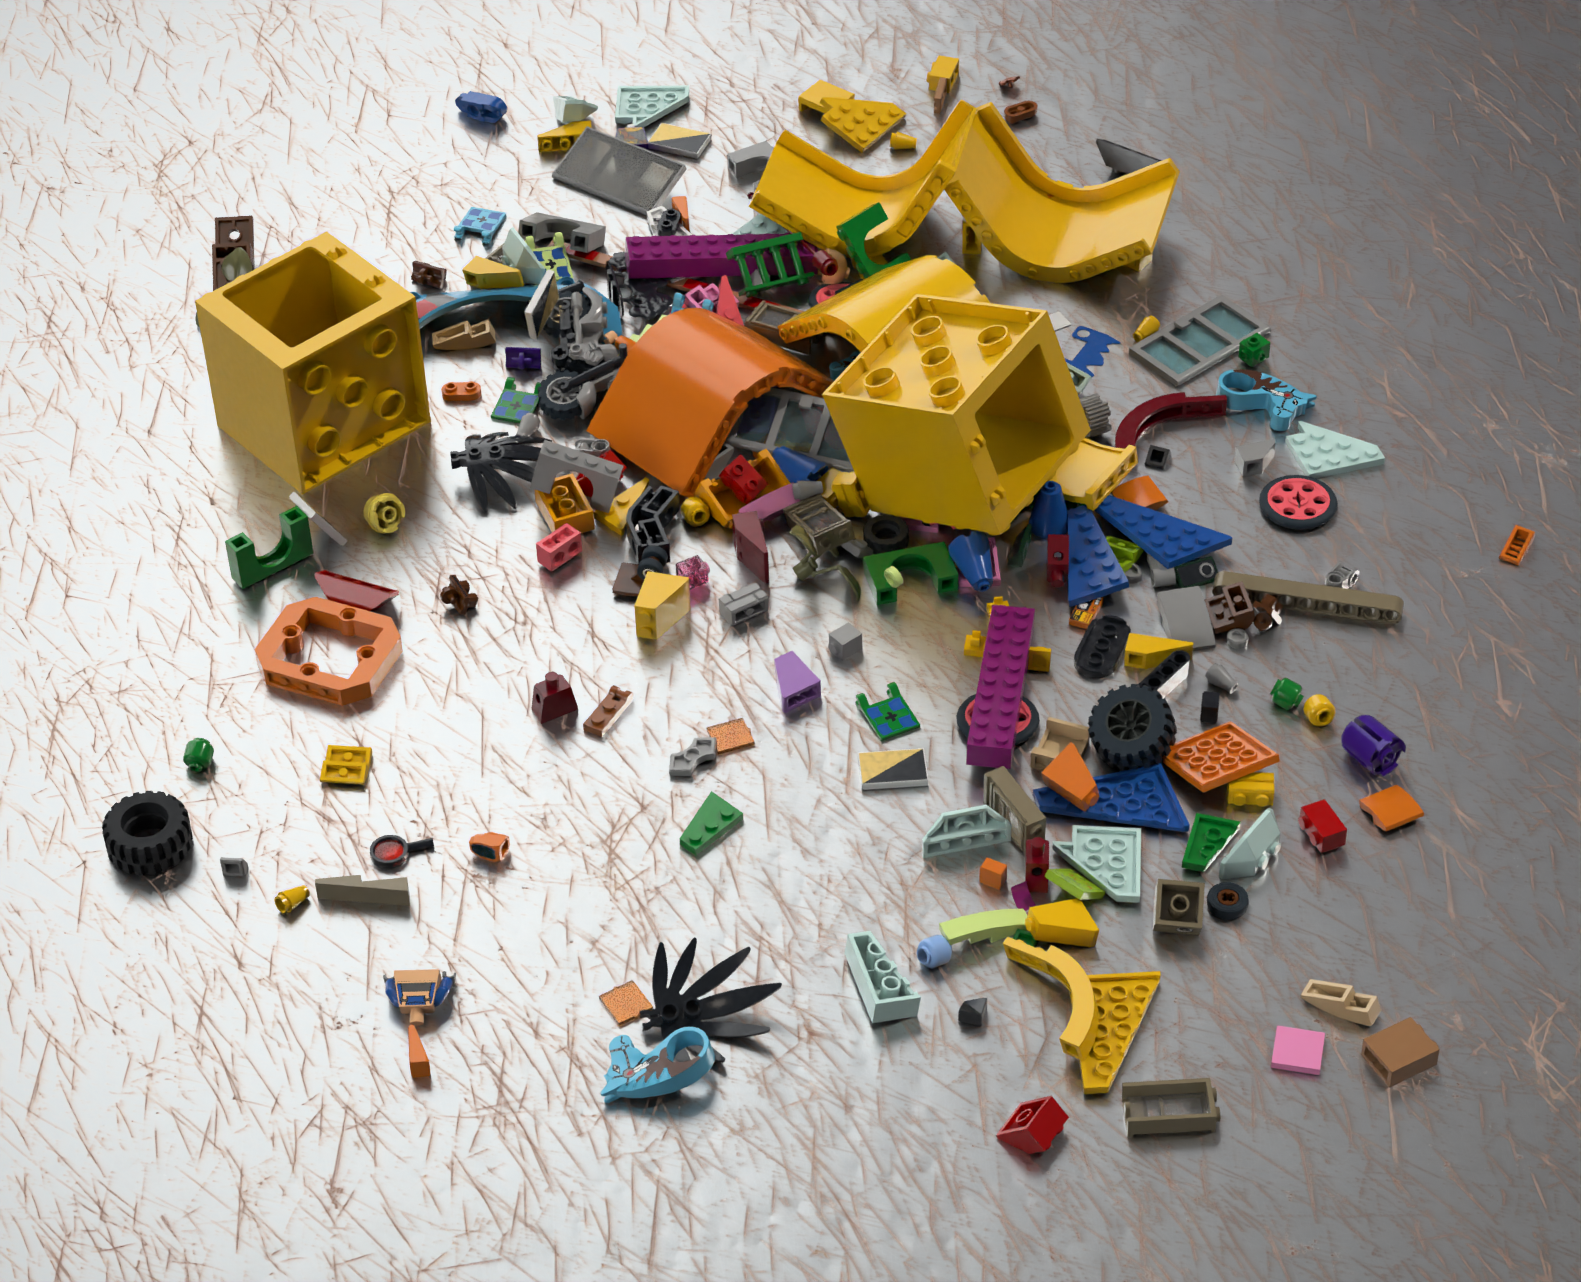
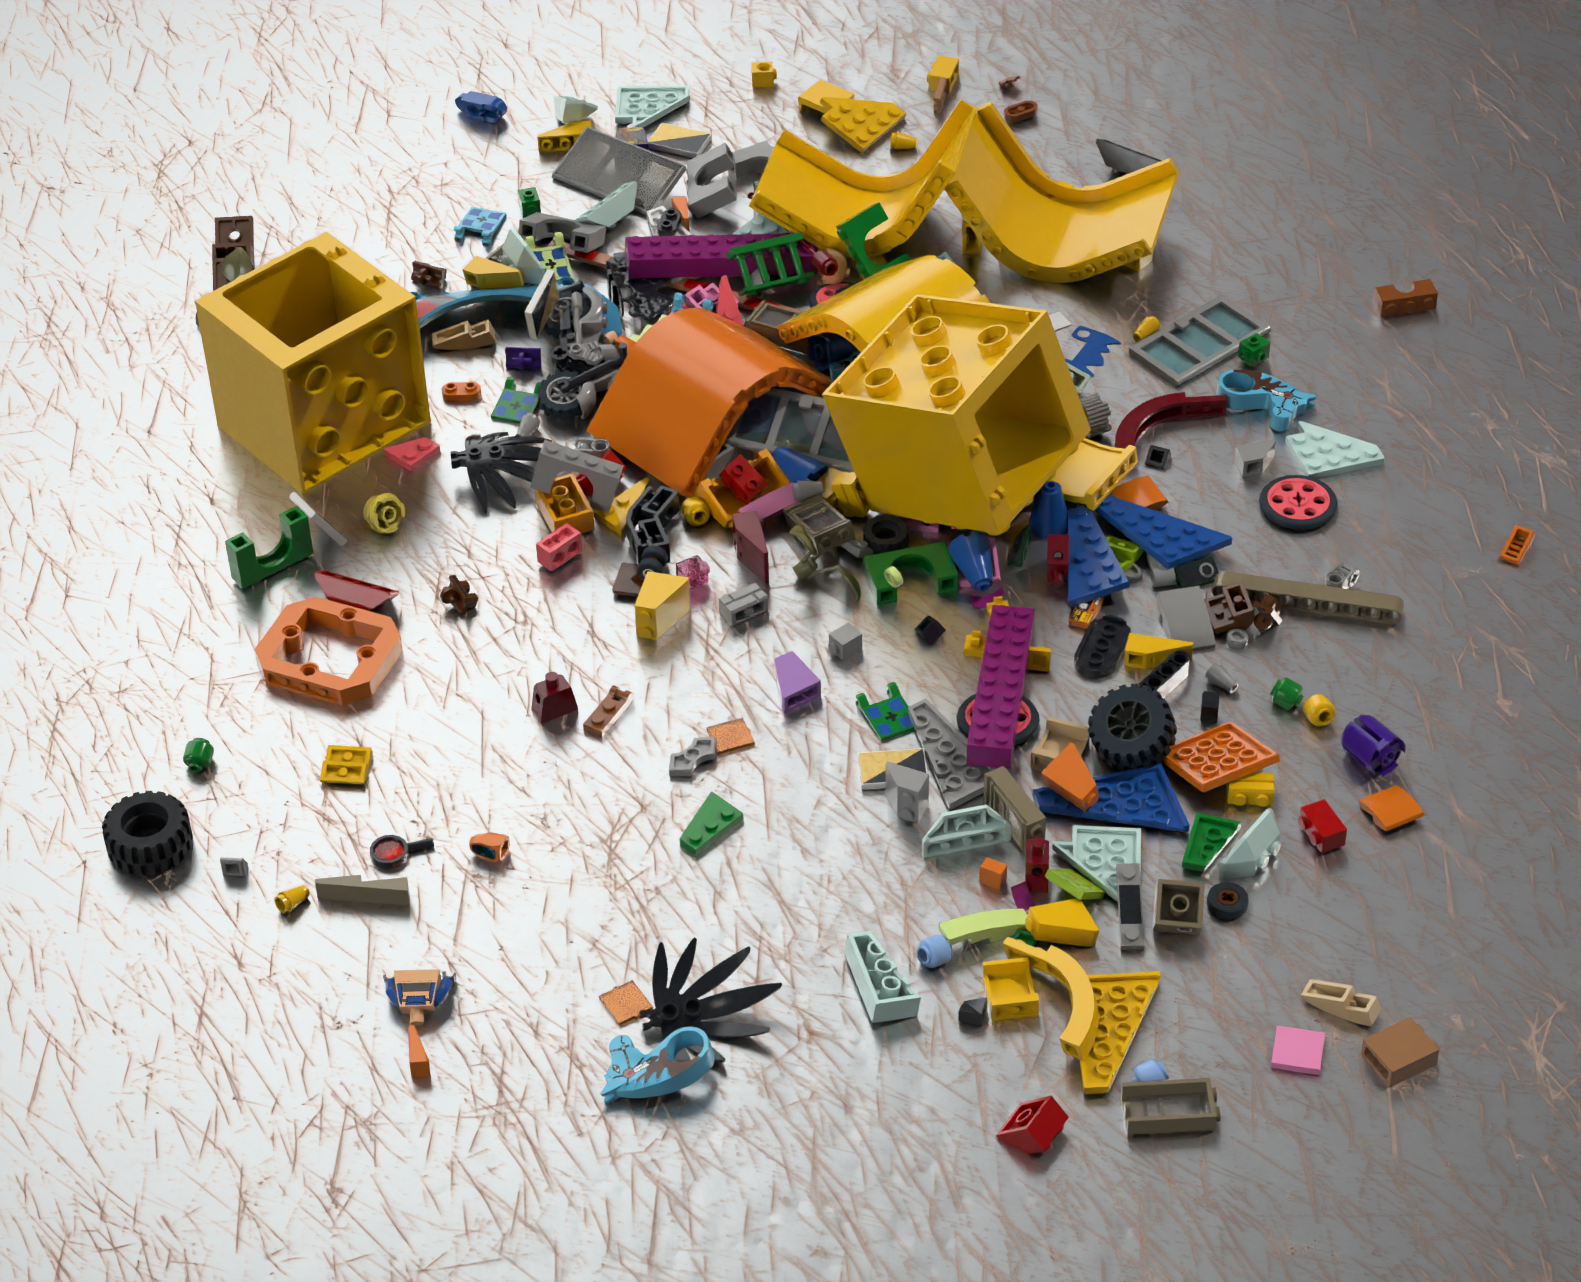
(413, 453): none -> coral wing
(528, 201): none -> green brick
(612, 208): none -> light aqua wedge
(700, 170): none -> light grey arch
(763, 74): none -> yellow brick
(828, 348): none -> blue cone
(907, 791): none -> light grey slope
(930, 629): none -> black slope
(947, 755): none -> light grey wing
(982, 601): none -> magenta sticker
(1009, 989): none -> yellow panel
(1130, 906): none -> light grey plate
(1149, 1071): none -> light blue head
(1391, 301): none -> dark orange arch

